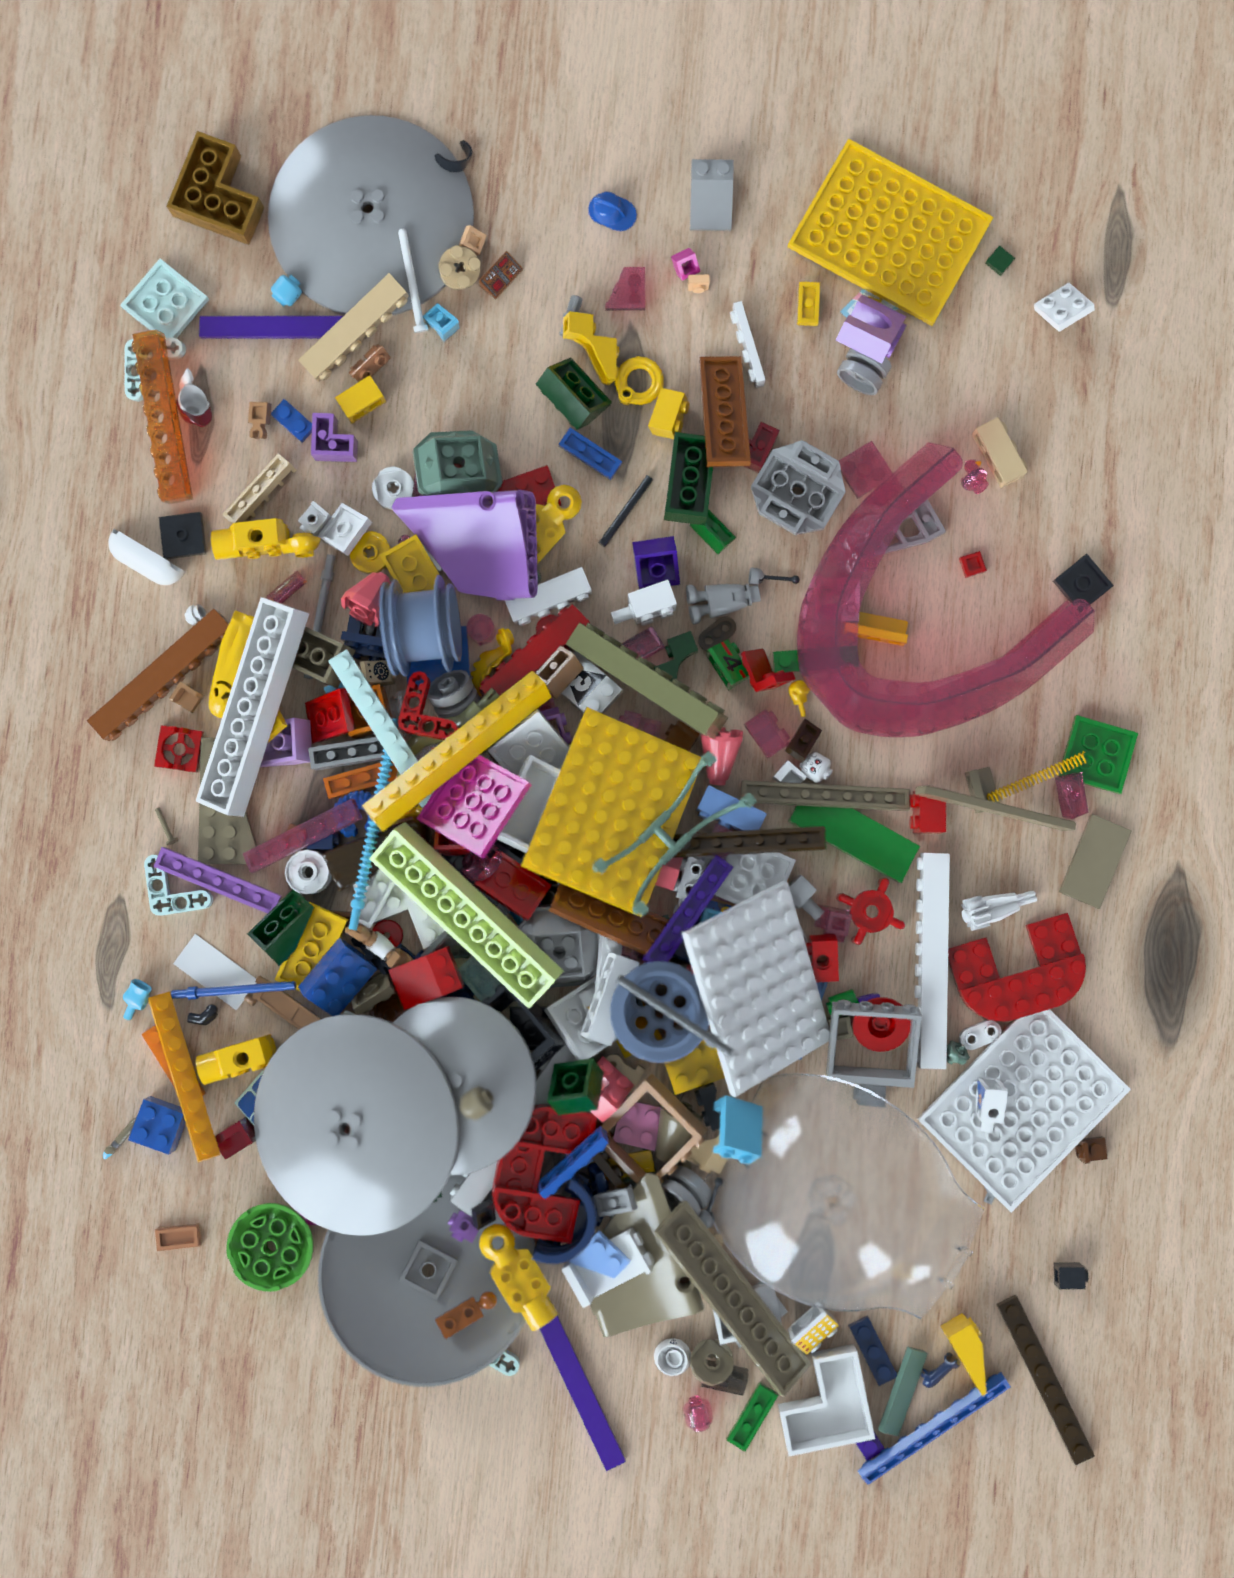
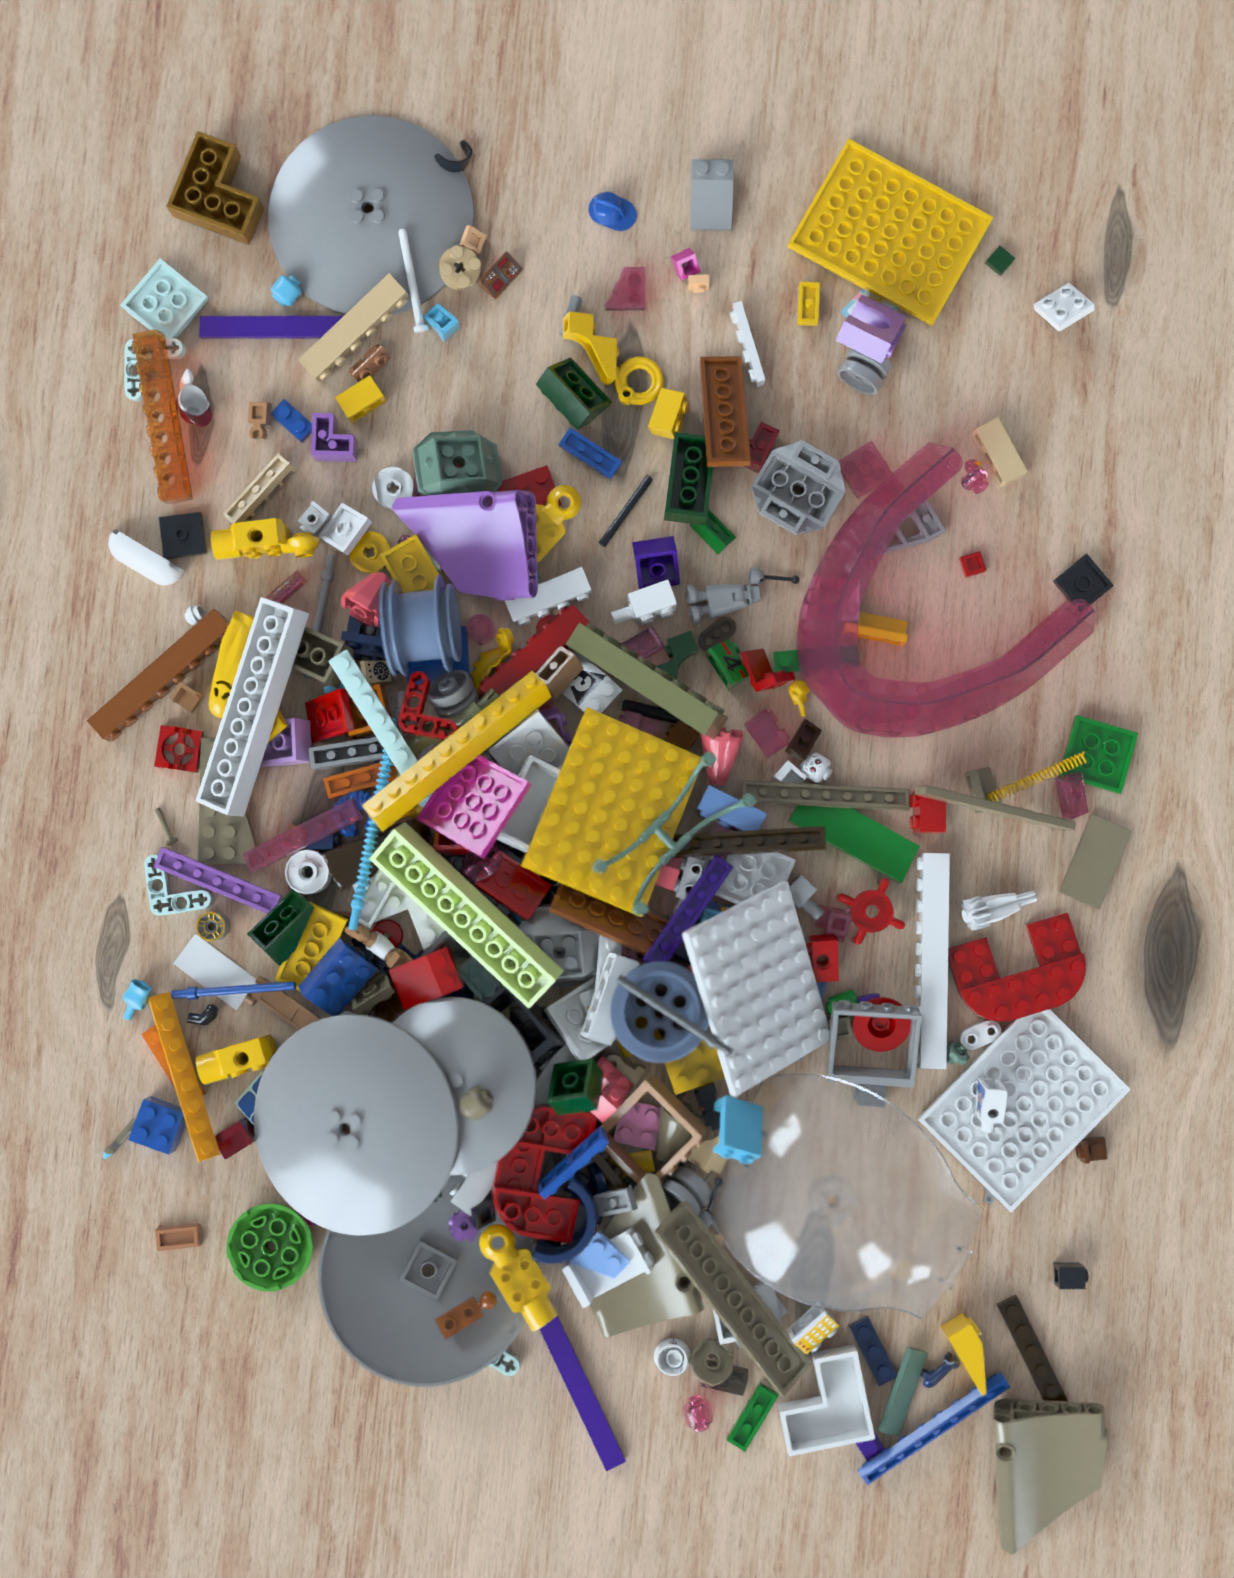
(205, 931): none -> light grey wheel
(650, 711): none -> black axle
(1048, 1462): none -> dark tan panel

